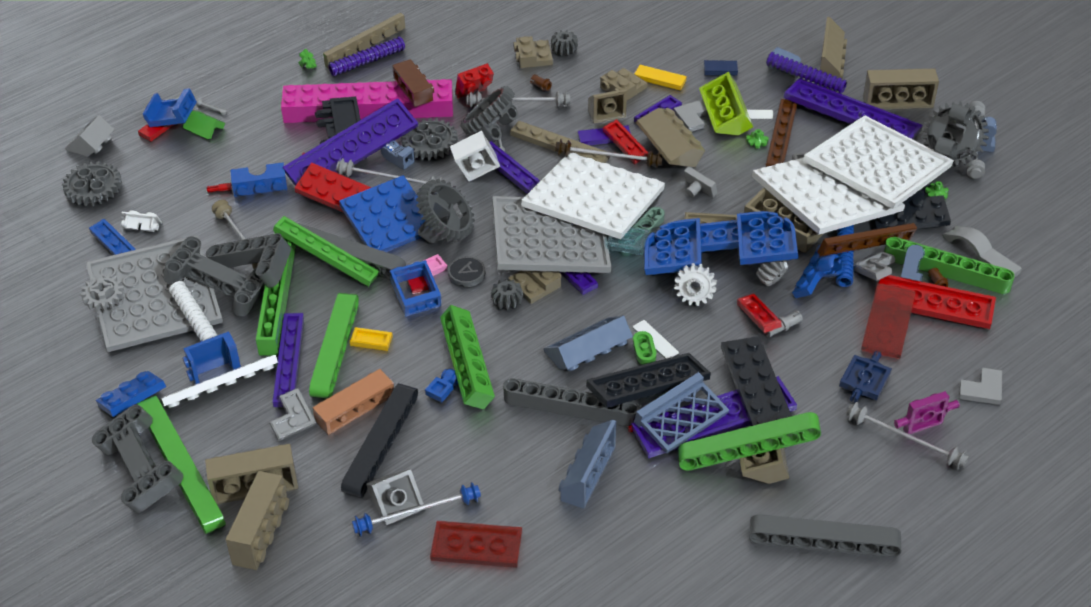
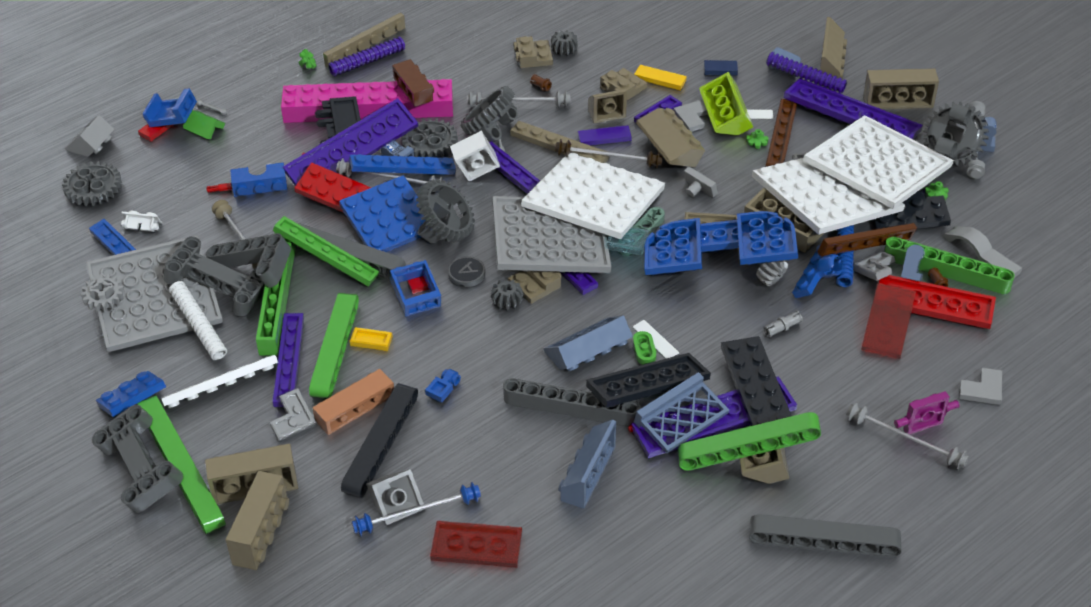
(210, 355): blue panel -> none
(402, 164): none -> blue plate
(436, 264): bright pink tile -> none
(467, 357): bright green brick -> none
(473, 80): red plate -> none
(624, 140): red tile -> none
(692, 293): white gear -> none
(759, 313): red tile -> none
(865, 377): dark blue plate -> none

